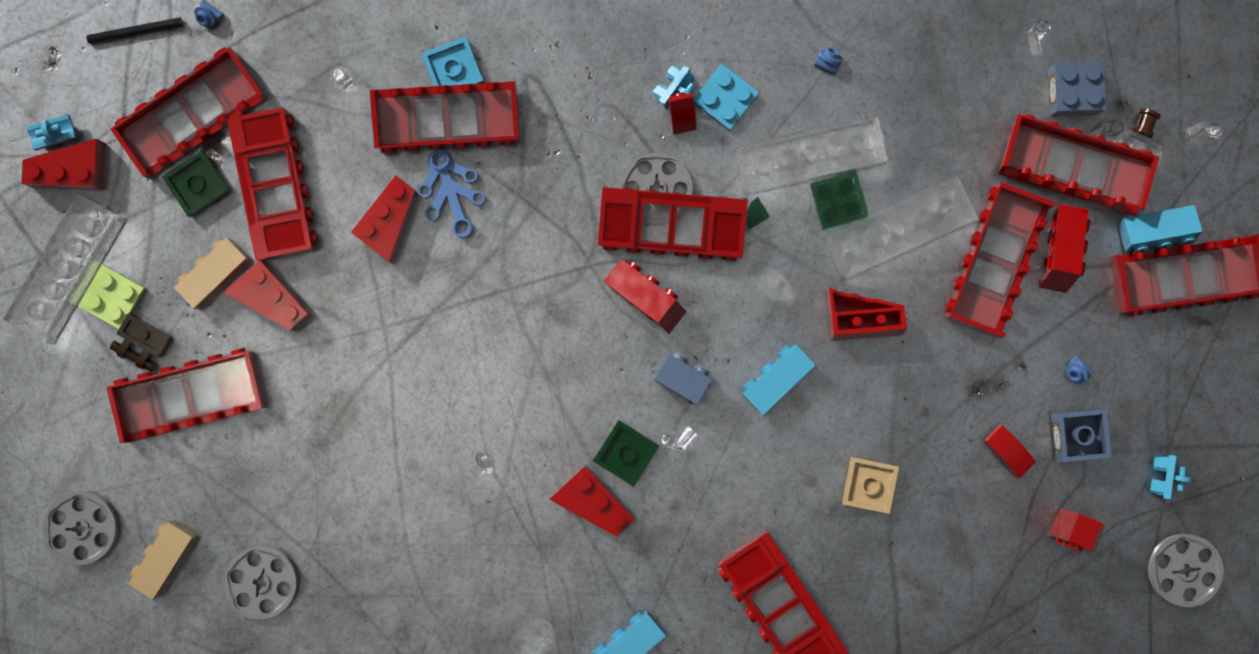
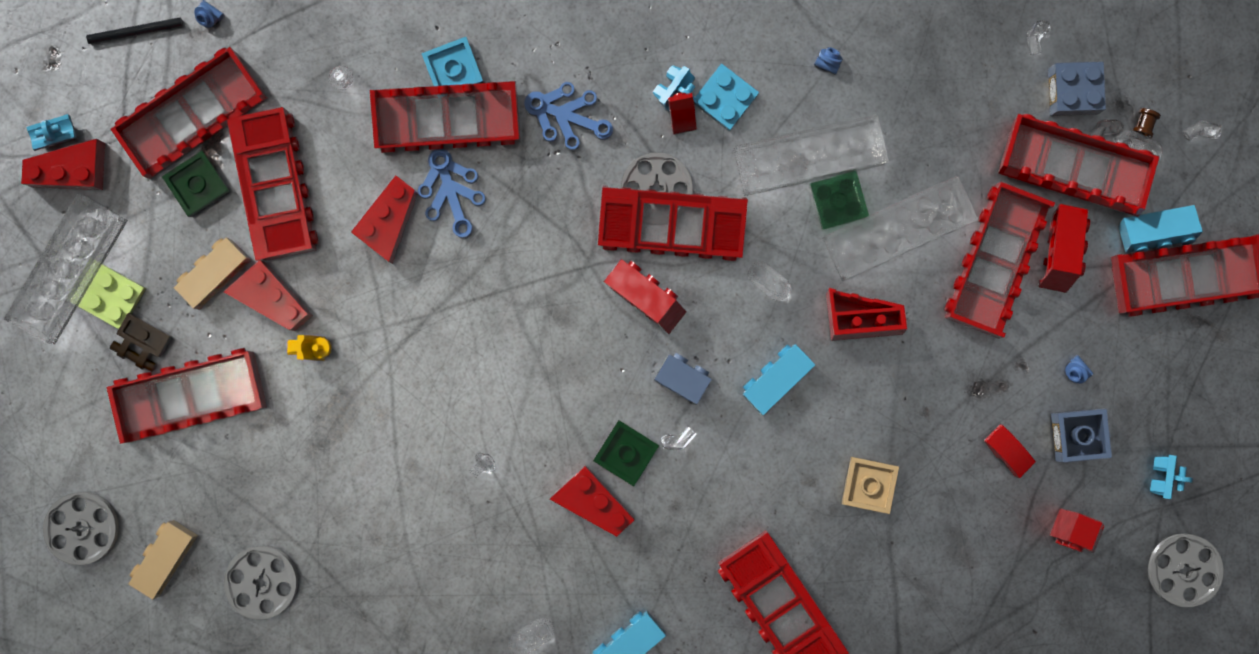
(309, 347): none -> yellow hips
(565, 113): none -> medium blue plant
(756, 213): clear green tile -> none

